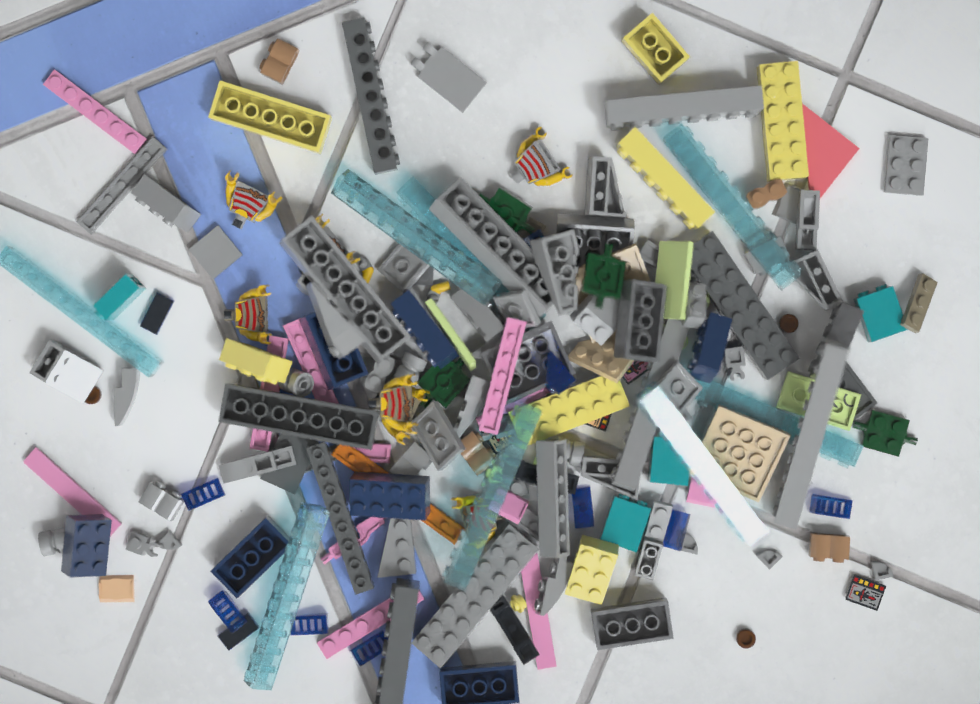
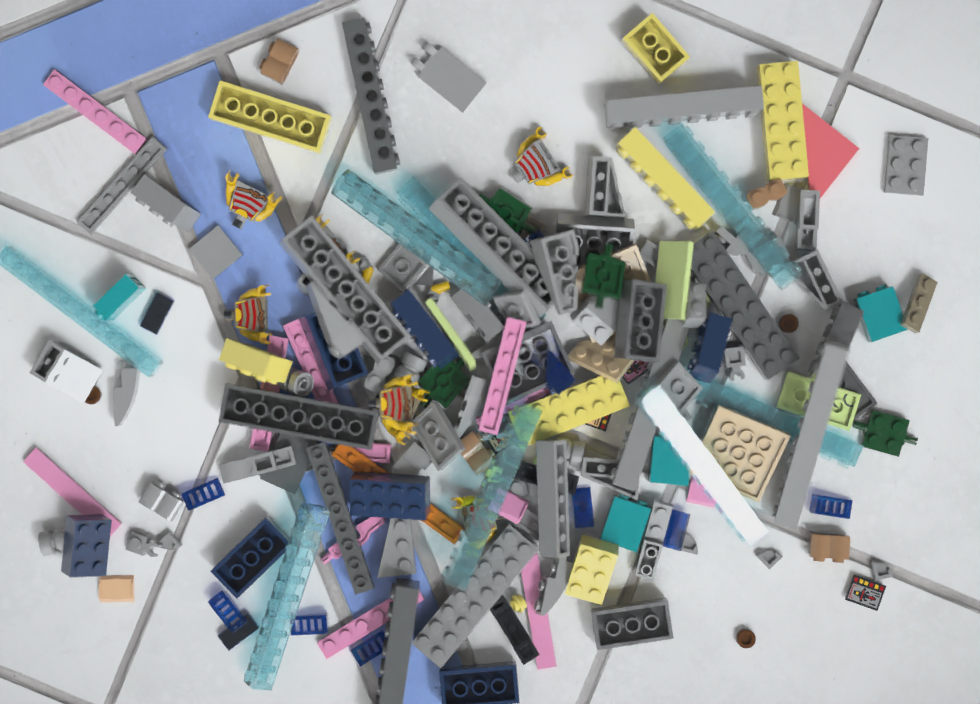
(735, 244): none -> light grey brick

